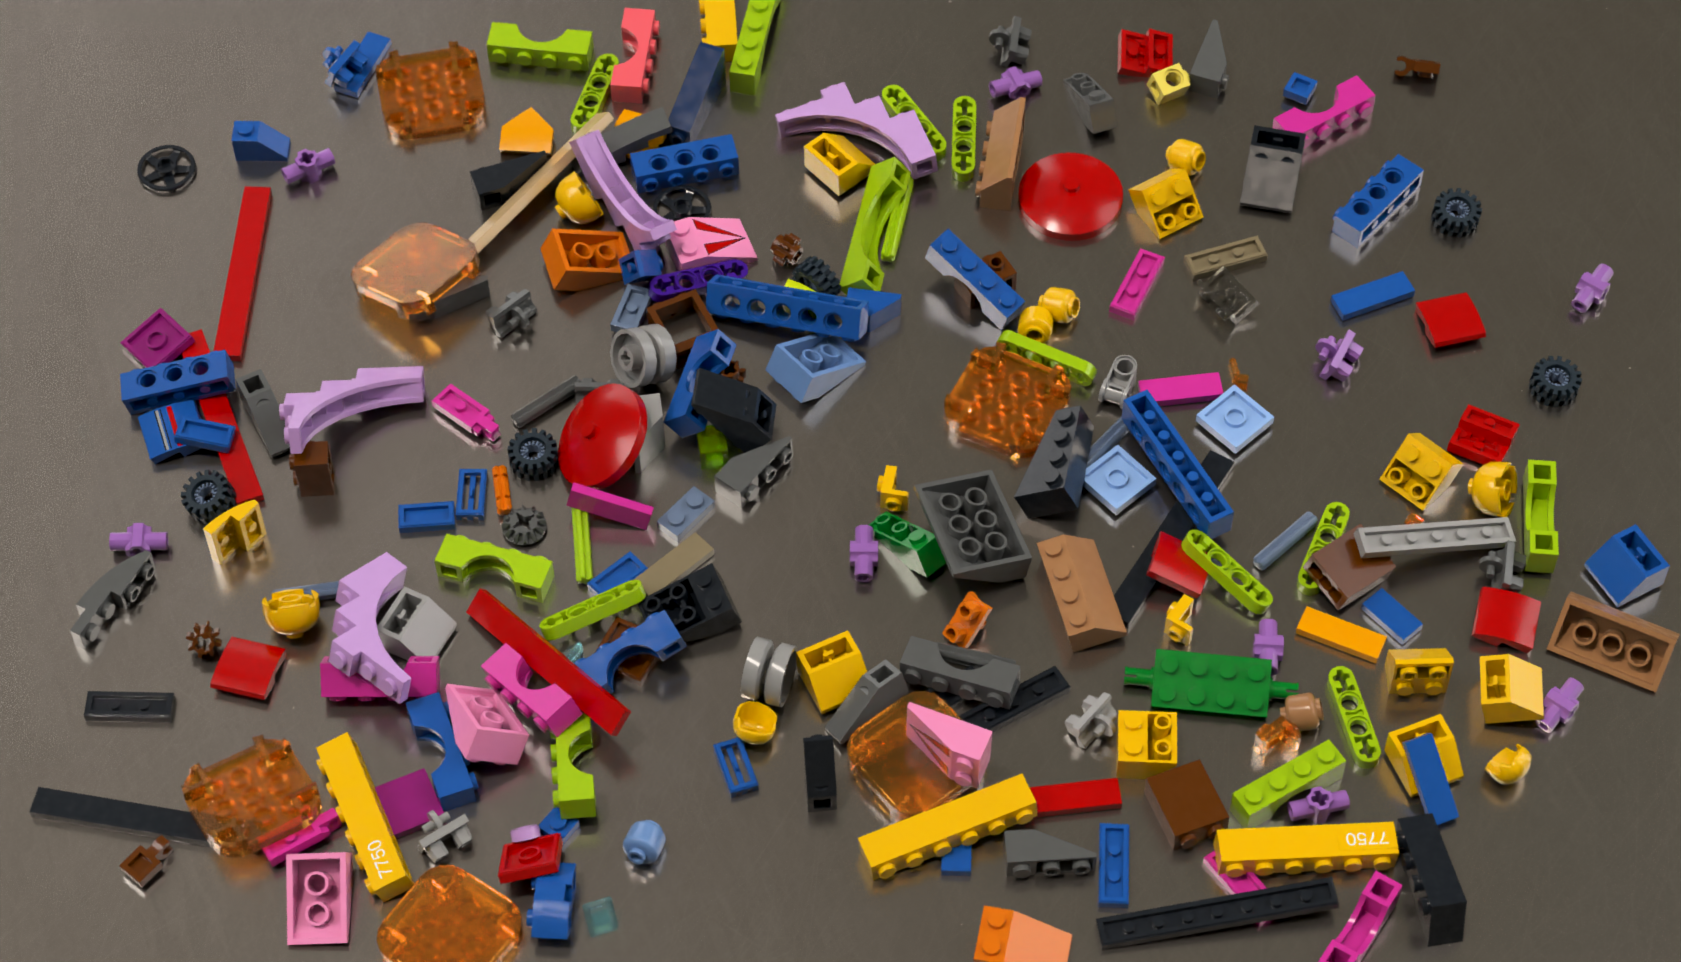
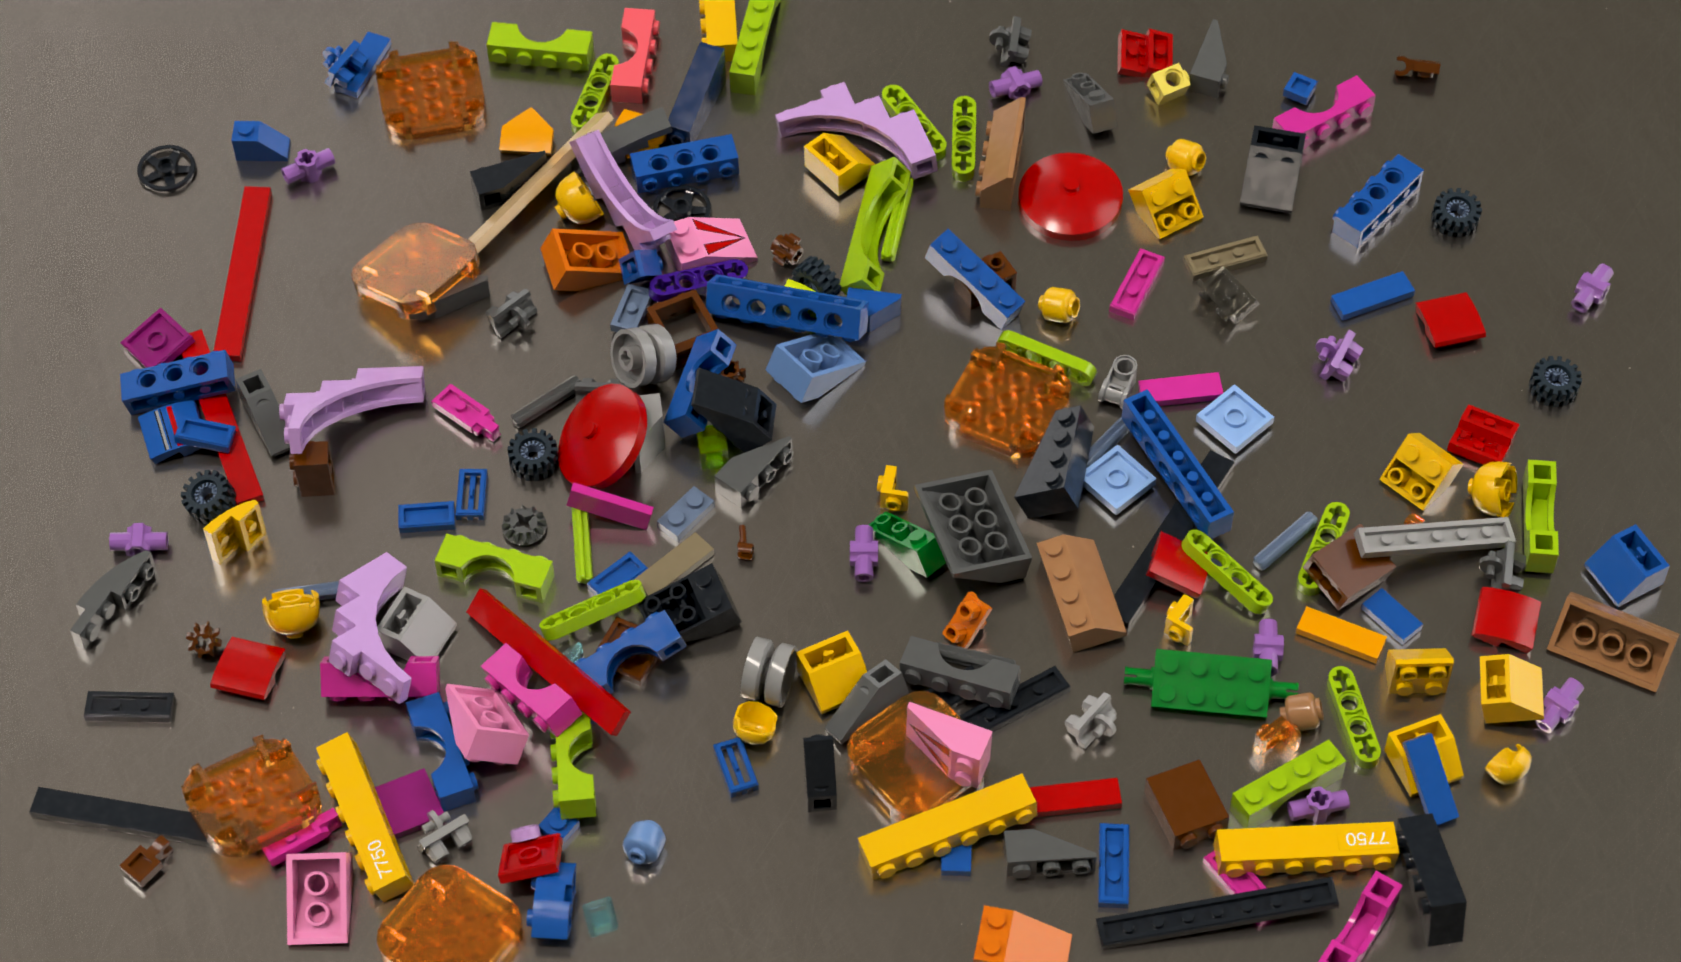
(502, 490): orange axle -> none
(745, 549): none -> reddish brown hand
(1036, 323): yellow head -> none
(1145, 743): yellow slope -> none
(1239, 380): clear orange hand -> none

